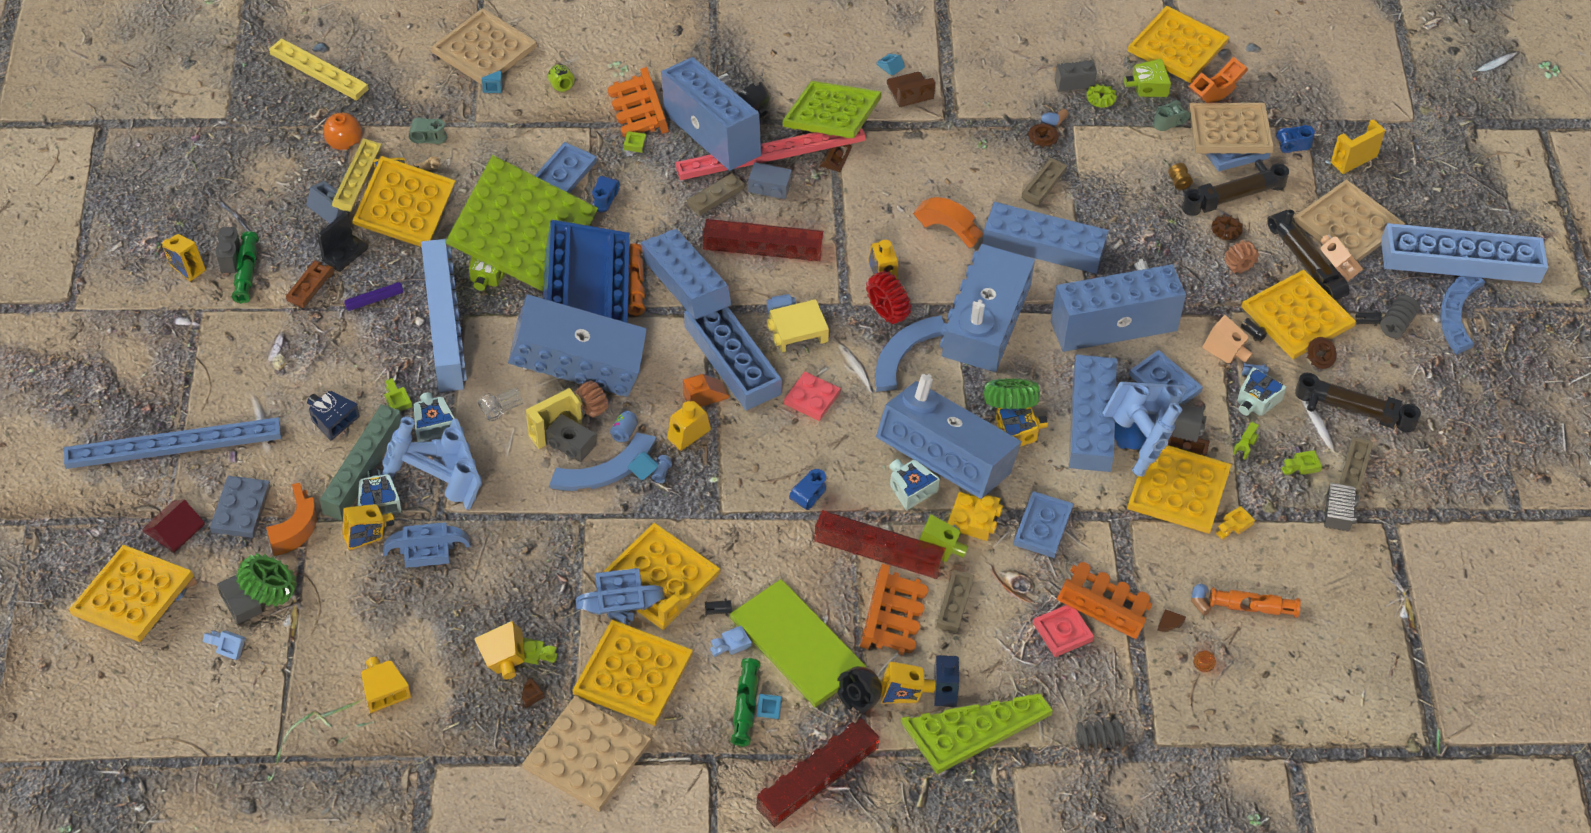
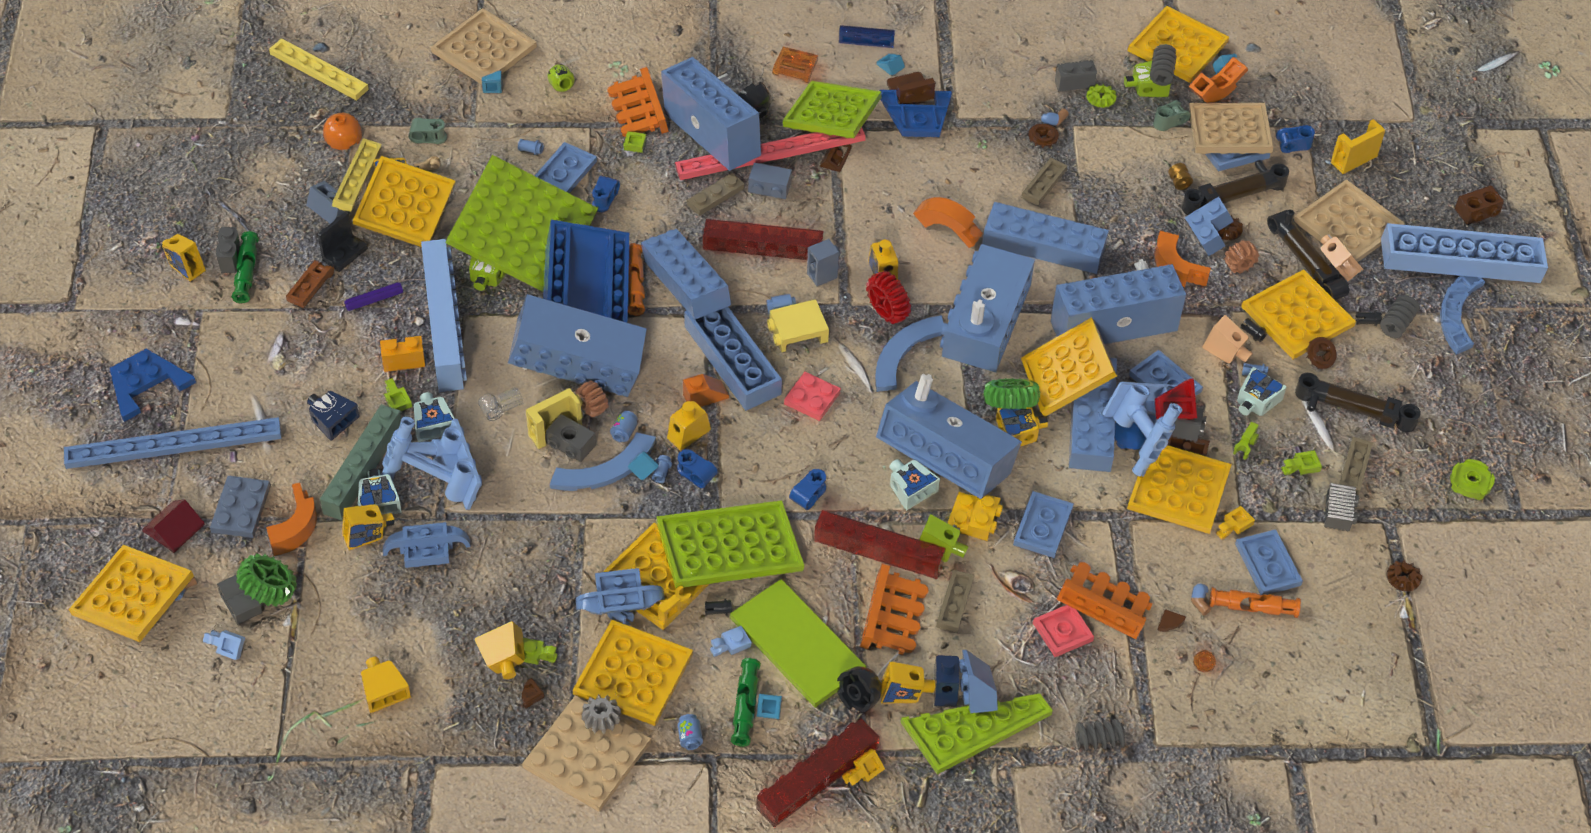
(142, 373): none -> blue wing
(402, 354): none -> light orange brick
(531, 146): none -> medium blue pin
(601, 714): none -> light grey gear
(690, 732): none -> medium blue brick
(697, 469): none -> blue piece
(729, 544): none -> lime plate
(795, 59): none -> clear orange plate
(823, 262): none -> sand blue brick
(866, 36): none -> clear blue tile
(866, 768): none -> yellow plate
(917, 119): none -> blue wing
(977, 684): none -> medium blue slope
(1069, 366): none -> yellow plate
(1163, 65): none -> dark grey piece
(1167, 254): none -> orange arch
(1183, 395): none -> red wing
(1207, 222): none -> medium blue brick
(1222, 61): none -> dark azure slope
(1268, 562): none -> medium blue plate
(1402, 582): none -> reddish brown gear
(1473, 489): none -> lime plate
(1479, 205): none -> reddish brown brick

